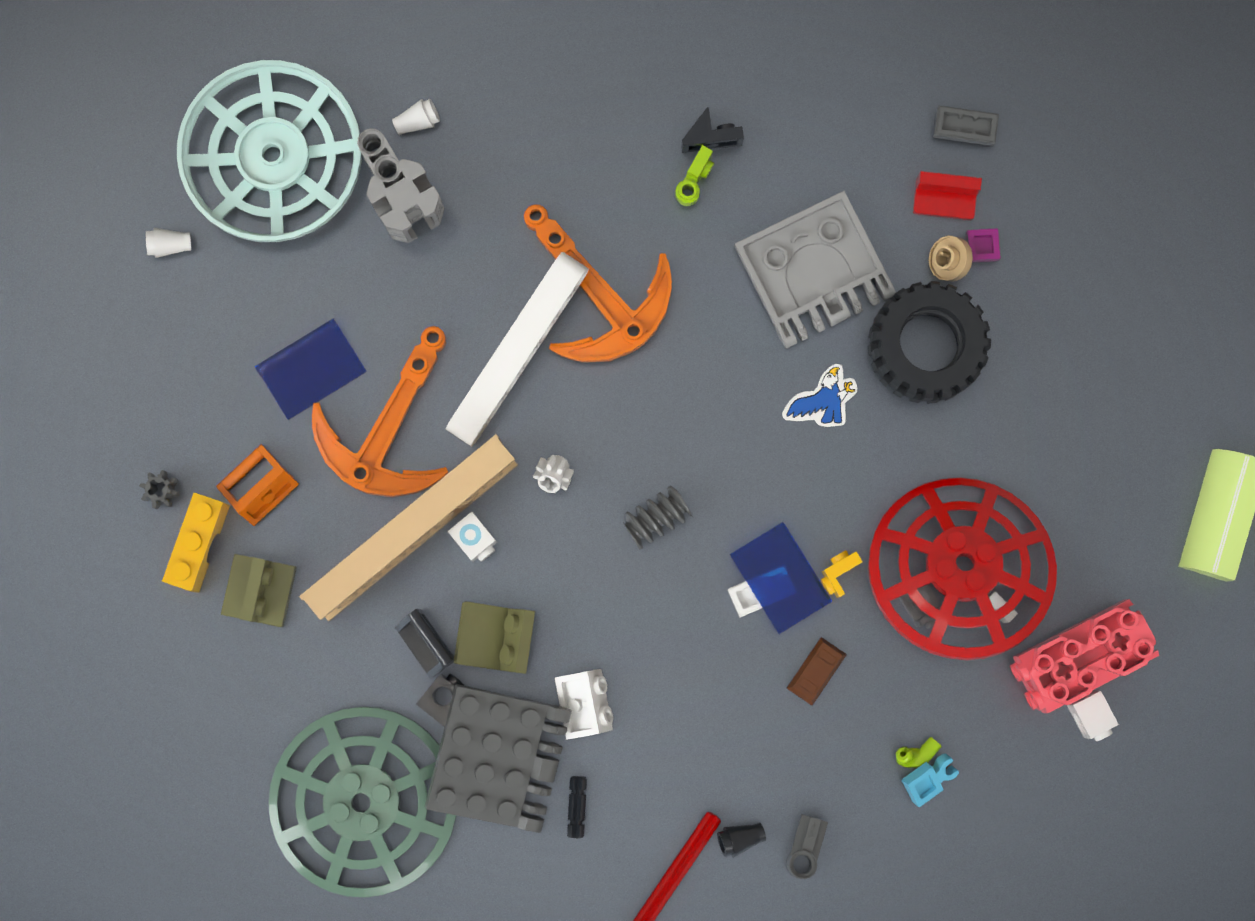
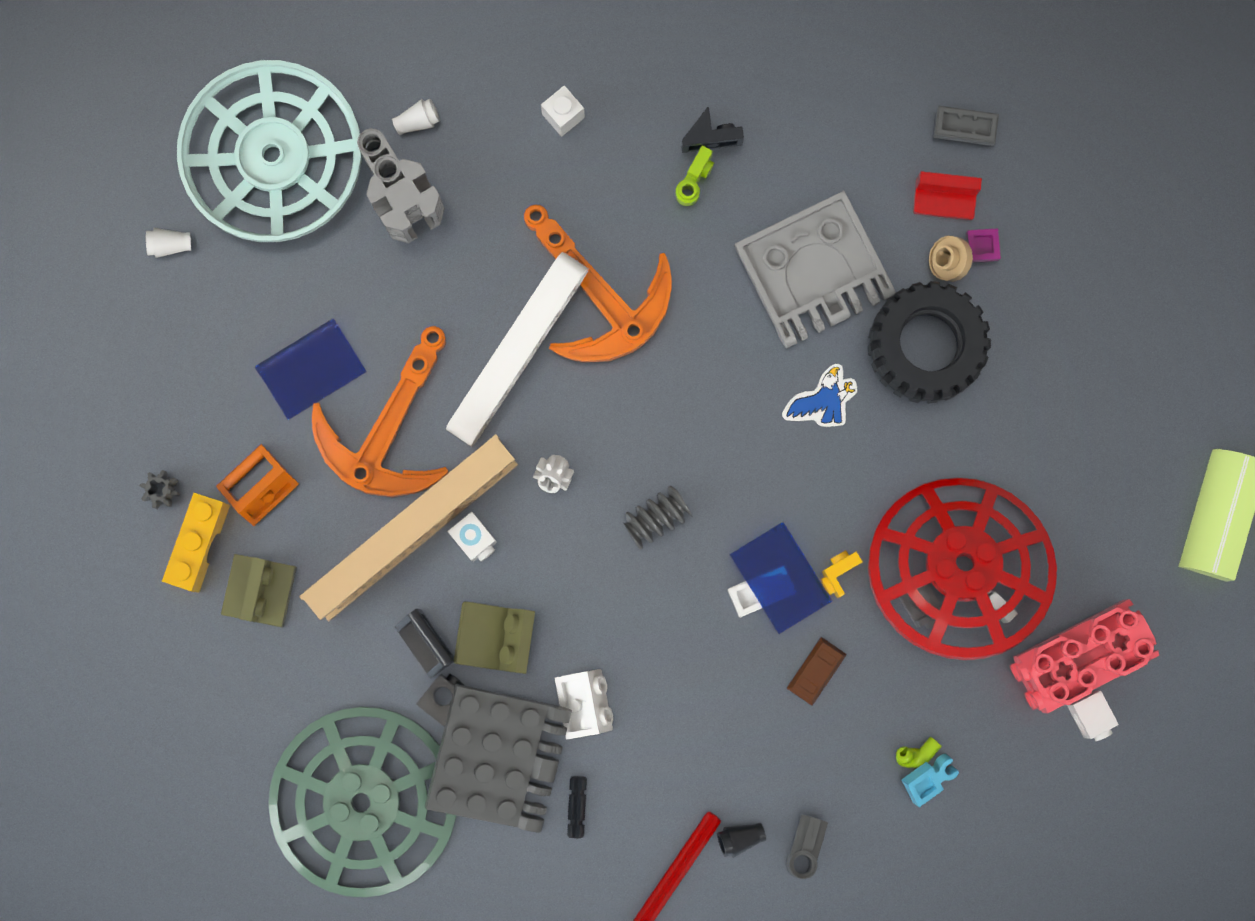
(562, 111): none -> white brick

